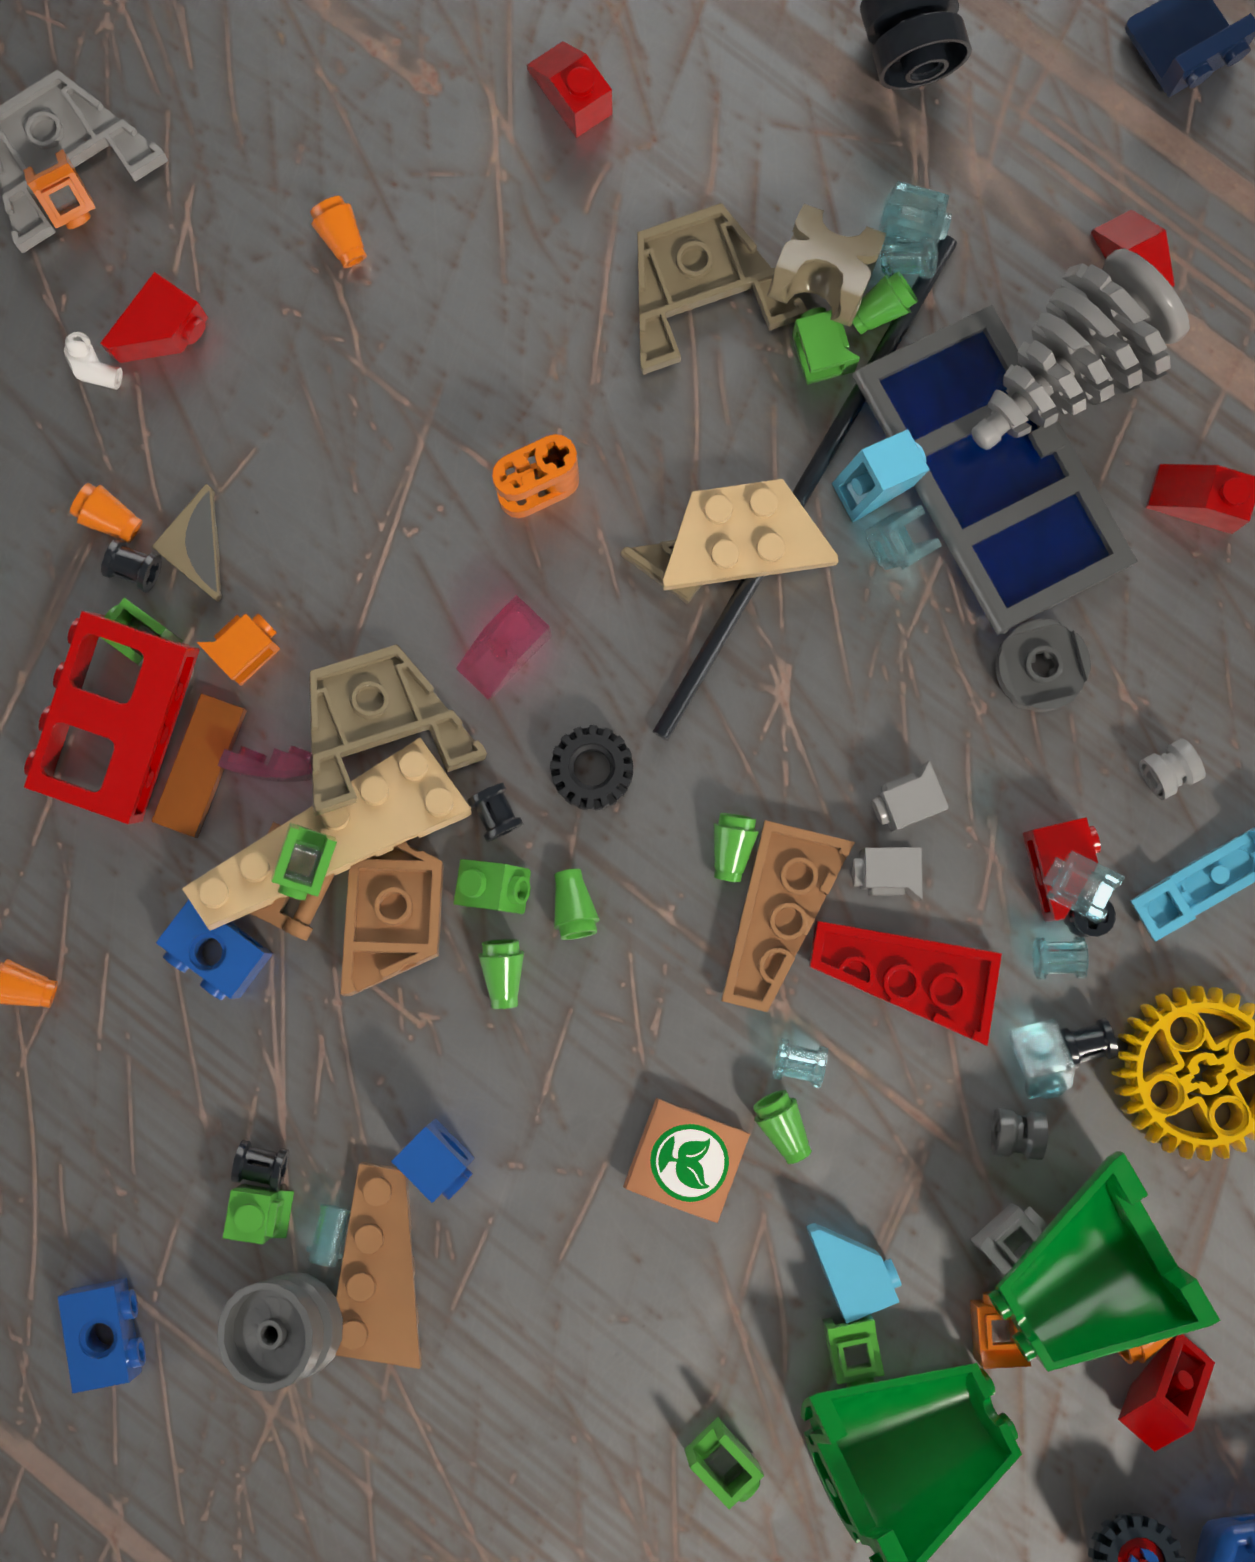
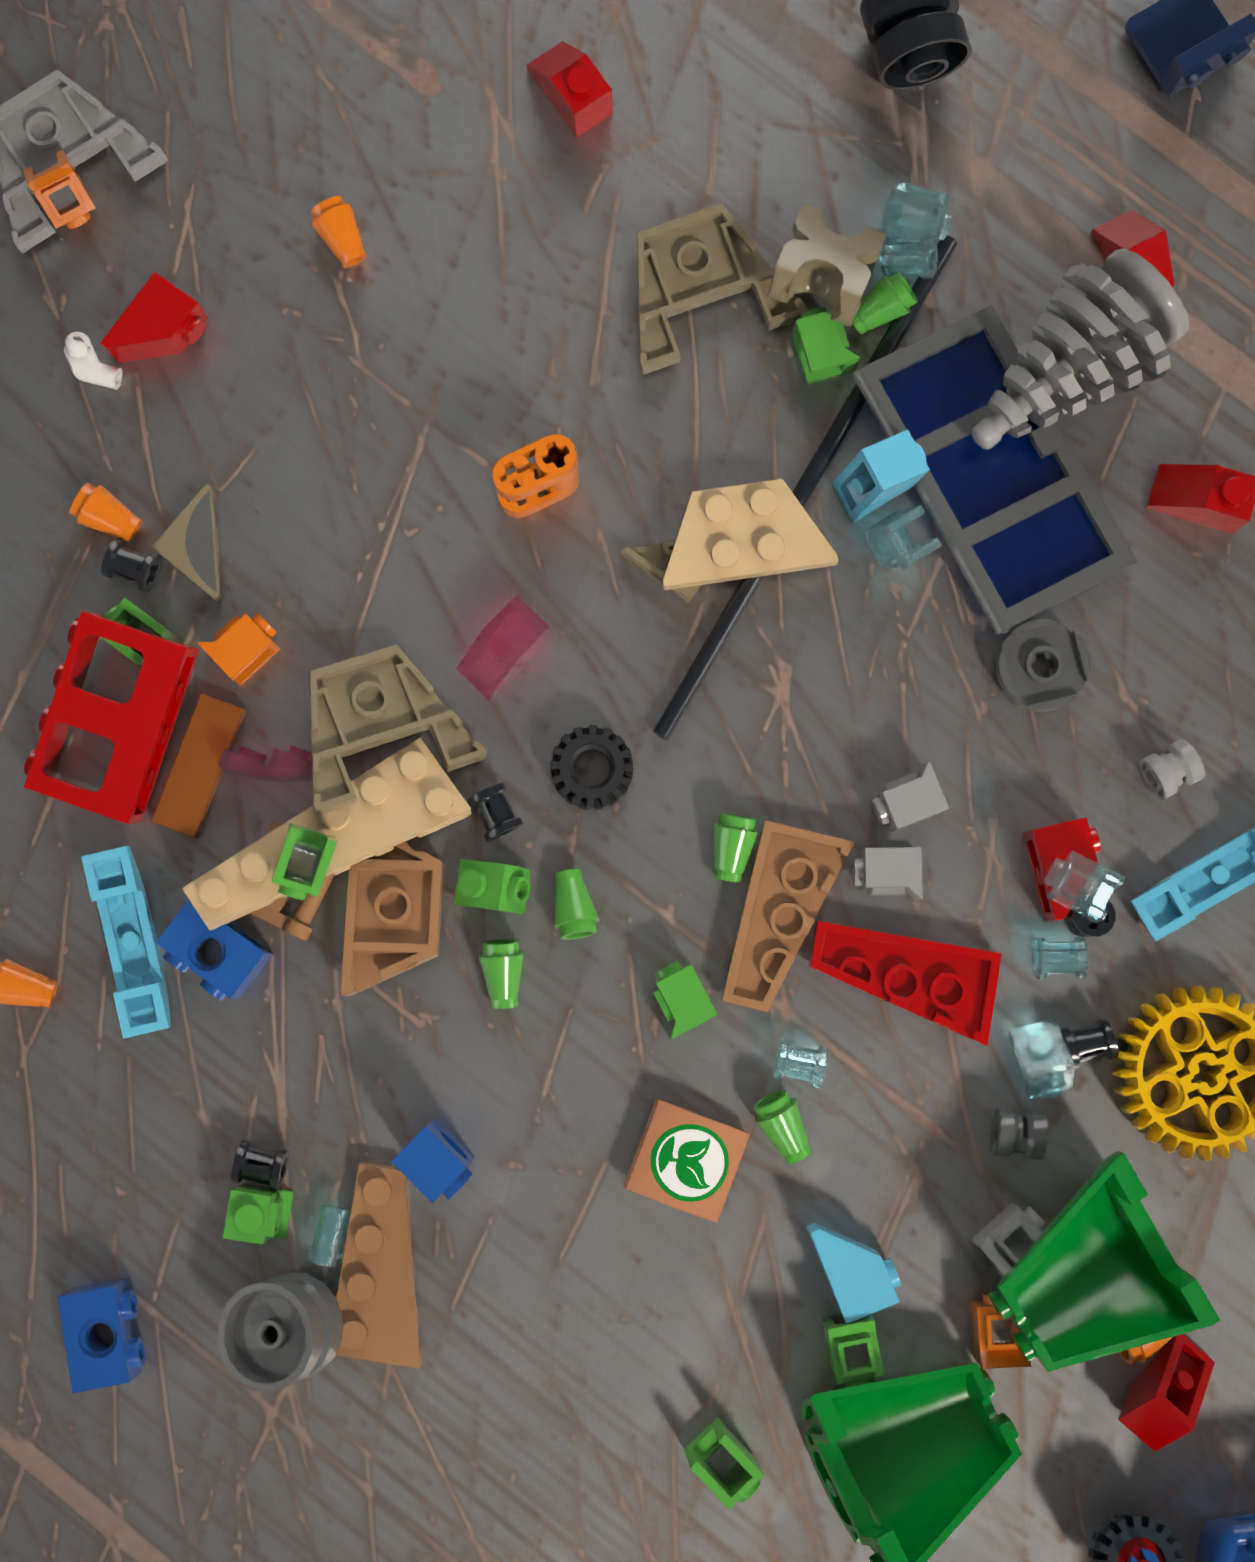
(130, 941): none -> medium azure slope
(682, 998): none -> bright green window

